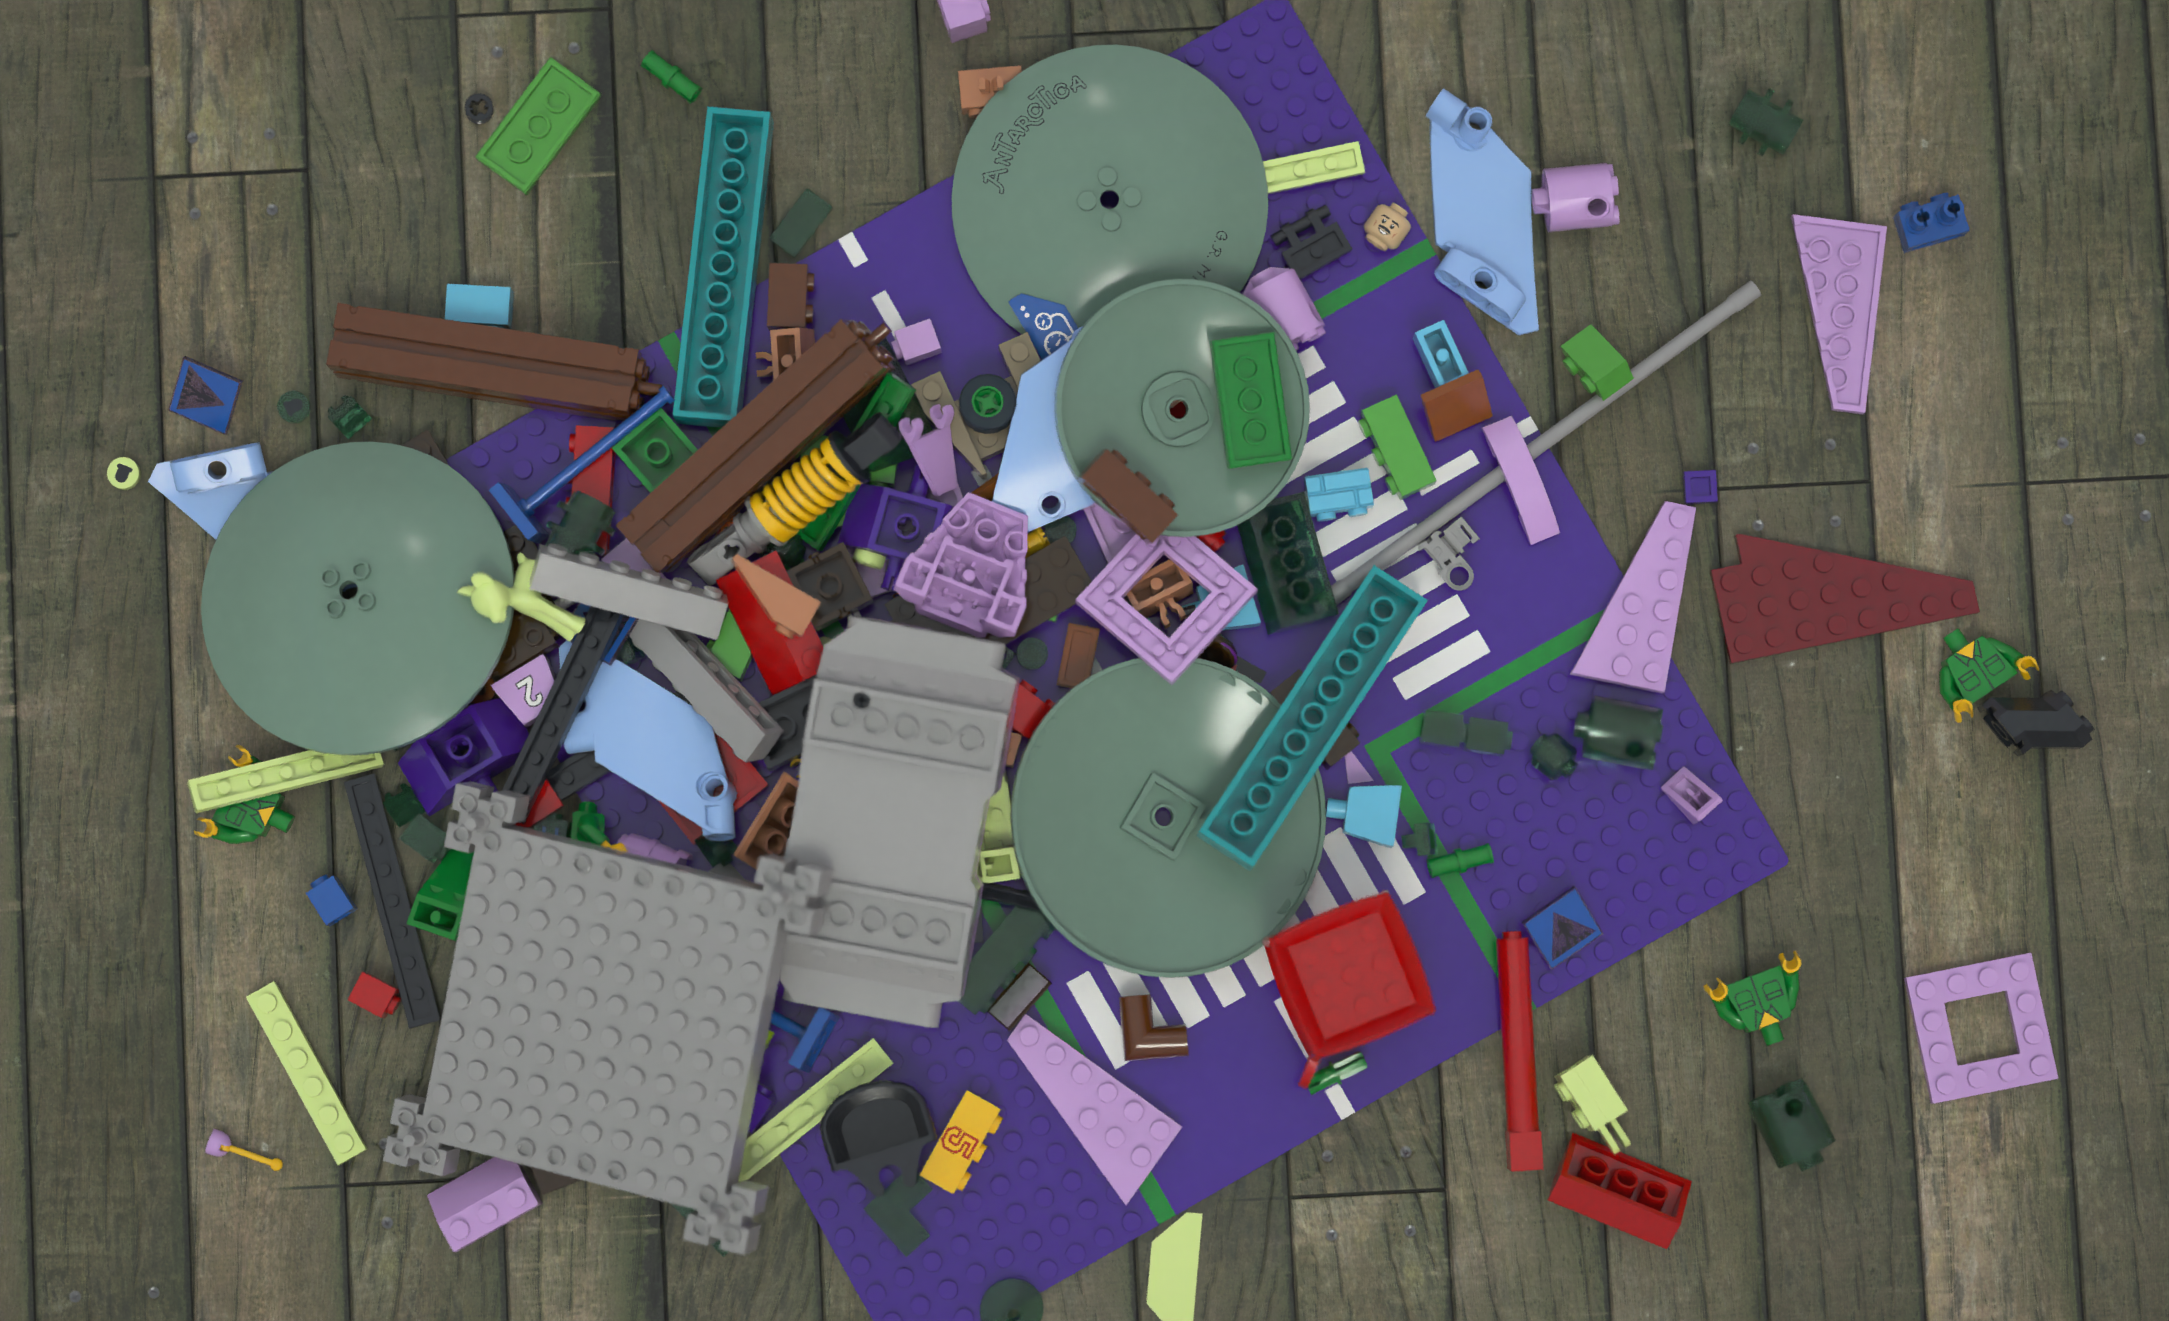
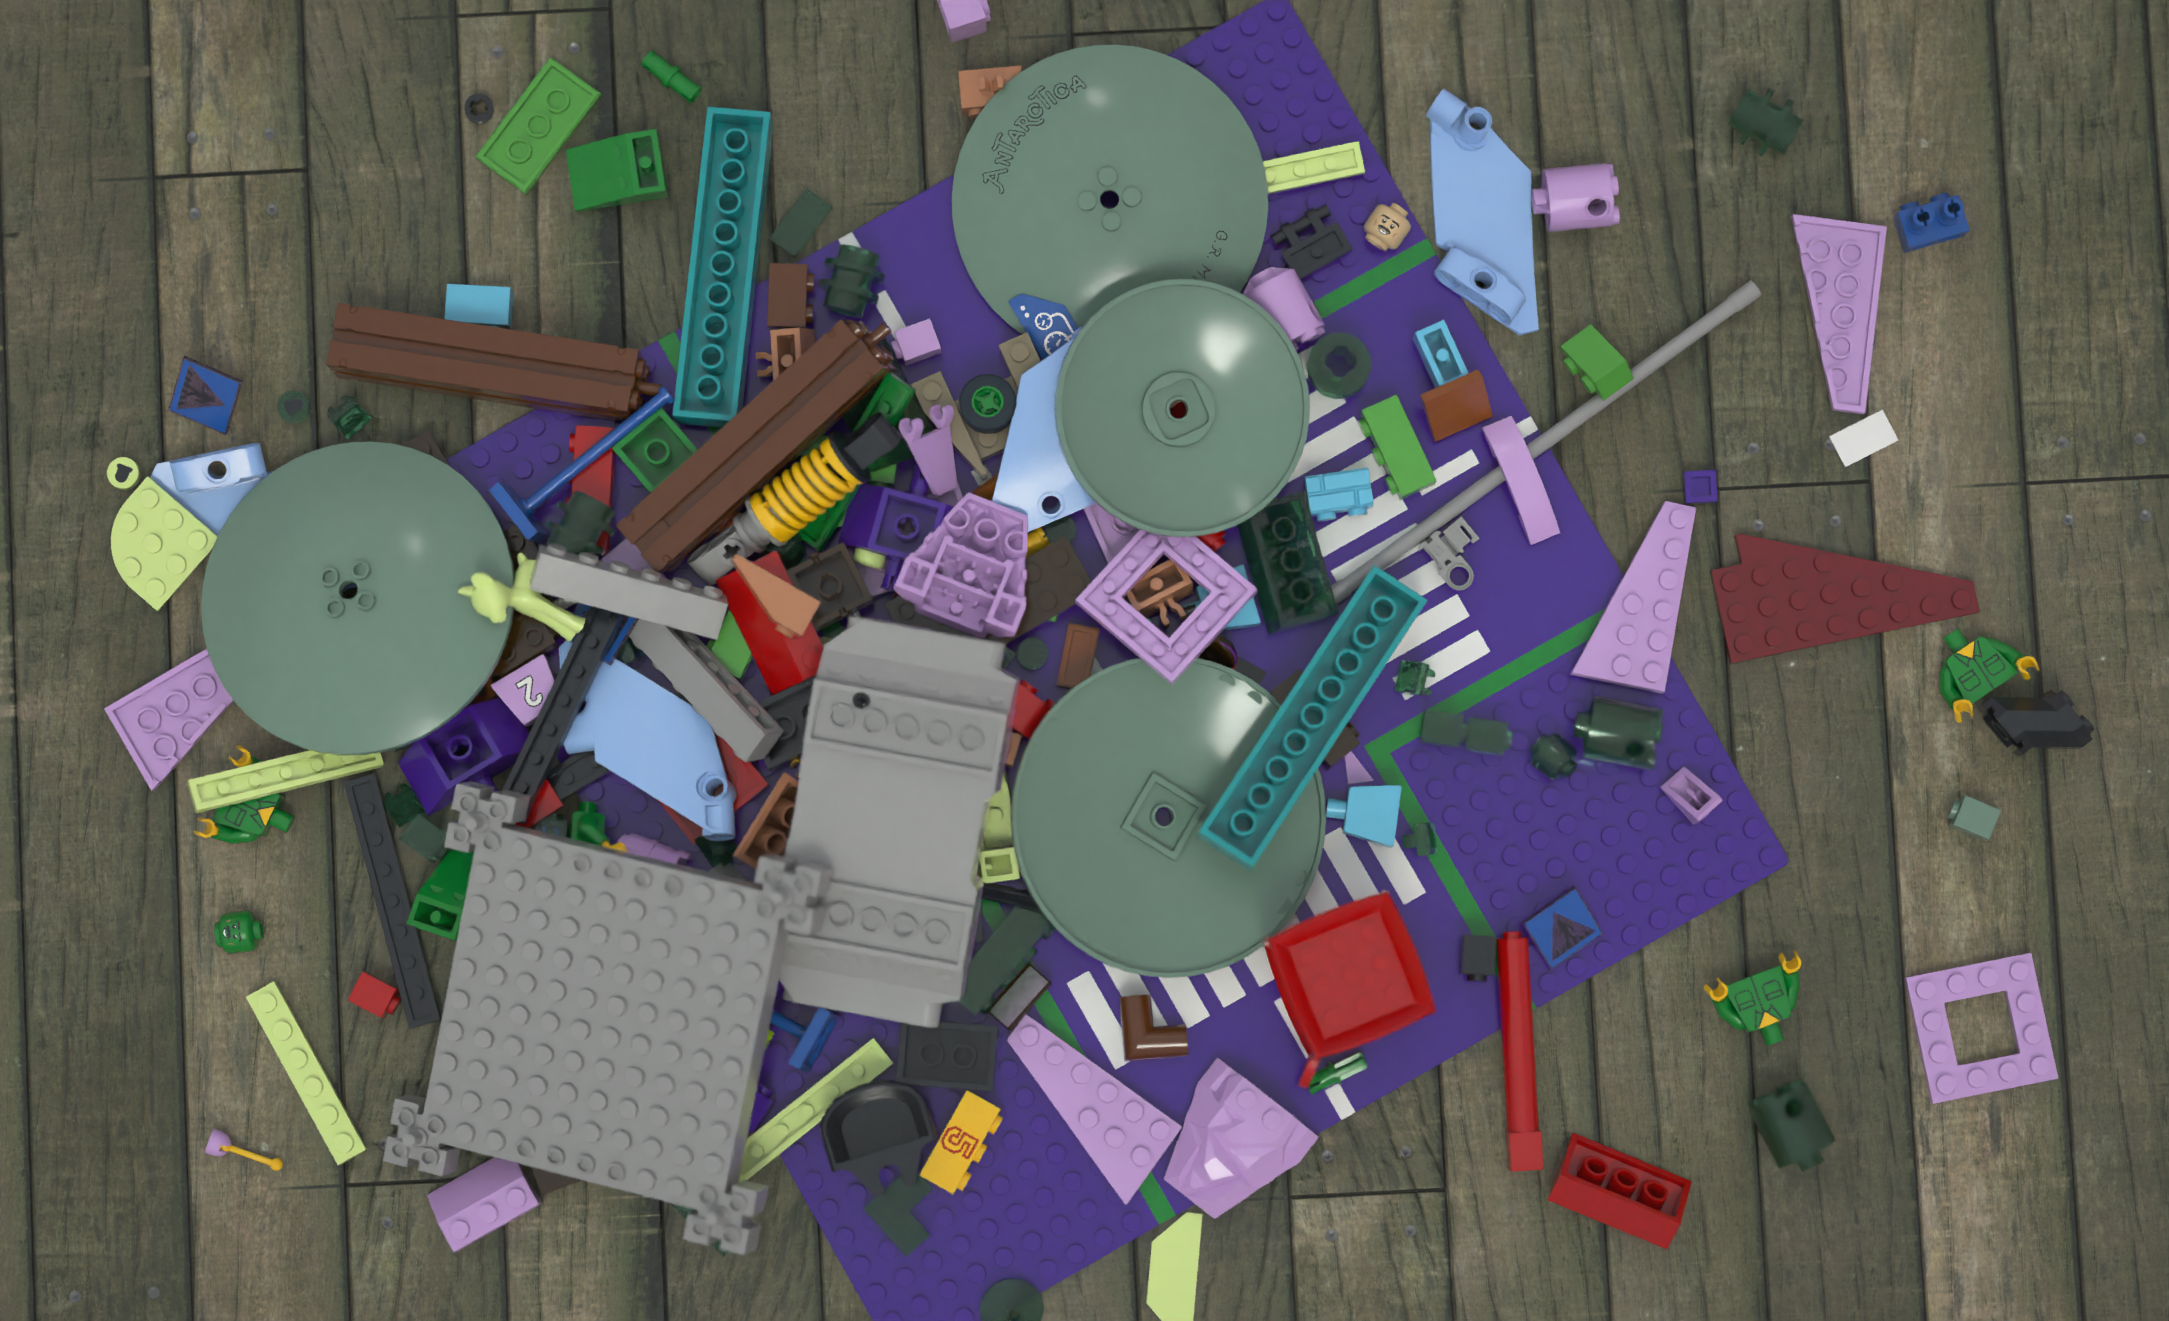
(157, 543): none -> yellowish green plate
(169, 716): none -> lavender wing
(238, 932): none -> green head
(330, 899): blue brick -> none
(617, 171): none -> green slope
(851, 281): none -> piece
(948, 1055): none -> black brick
(1128, 495): reddish brown brick -> none
(1233, 1142): none -> lavender wedge
(1250, 400): green tile -> none
(1322, 376): none -> clear green piece
(1412, 678): none -> clear green tile
(1460, 860): green pin -> none
(1477, 957): none -> black brick
(1593, 1100): yellowish green brick -> none
(1863, 438): none -> white sticker
(1973, 817): none -> sand green brick

